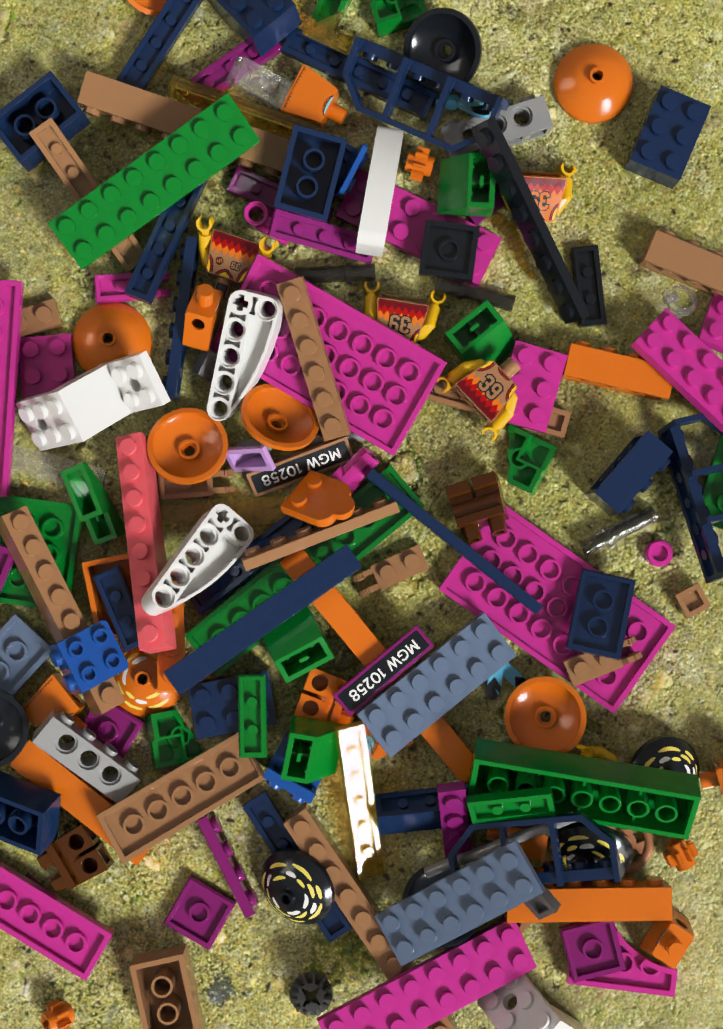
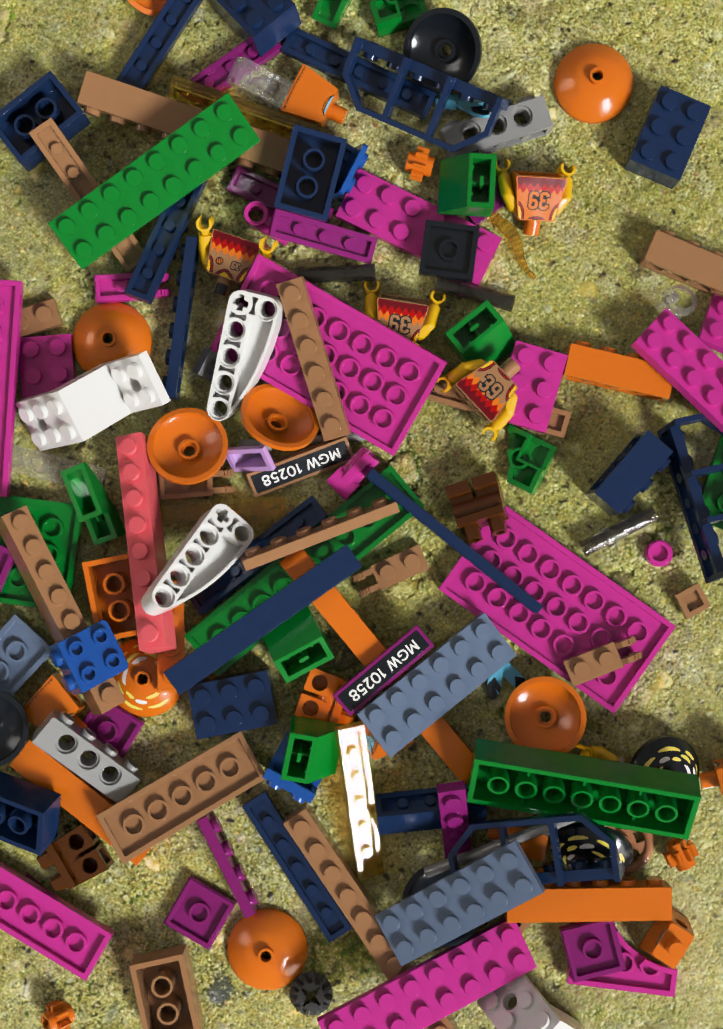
(119, 605): dark blue tile -> none
(170, 739): green slope -> none
(206, 306): orange torso -> none
(252, 715): green tile -> none
(270, 932): none -> orange dish
(297, 886): black dish -> none
(319, 500): orange plate -> none
(326, 33): clear yellow slope -> none
(379, 191): white beam -> none
(511, 805): green plate -> none
(529, 220): black plate -> none
(543, 904): flat silver plate -> none
(588, 282): black tile -> none
(600, 614): dark blue tile -> none

